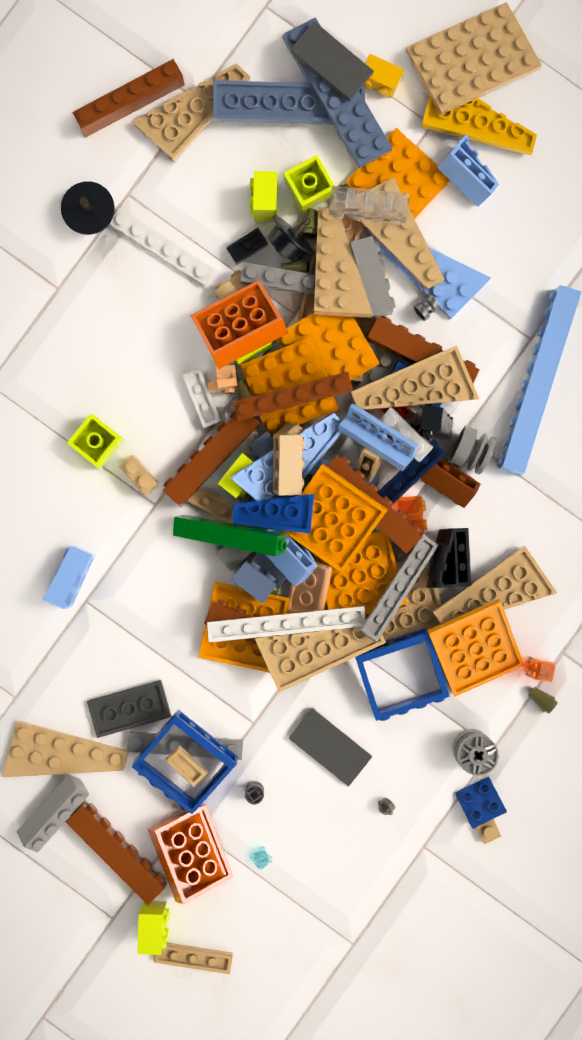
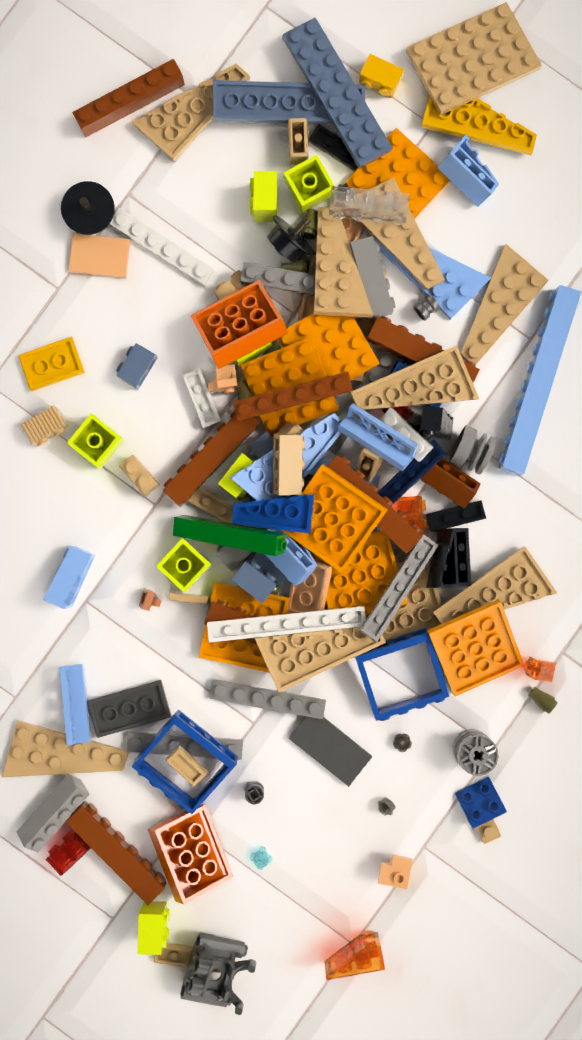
(44, 426): none -> tan brick
(51, 364): none -> yellow tile
(67, 853): none -> clear red brick
(75, 704): none -> light blue fence
(99, 255): none -> light nougat tile
(136, 366): none -> sand blue brick
(148, 599): none -> nougat tile
(184, 565): none -> neon yellow brick
(190, 598): none -> tan tile
(215, 953): none -> dark grey piece
(247, 246): black plate -> none
(267, 699): none -> light grey plate
(298, 140): none -> tan brick
(331, 61): dark grey tile -> none
(332, 145): none -> black tile
(356, 957): none -> clear orange slope
(395, 872): none -> light nougat brick
(397, 742): none -> clear smoke plate
(456, 516): none -> black tile
(506, 296): none -> tan wing

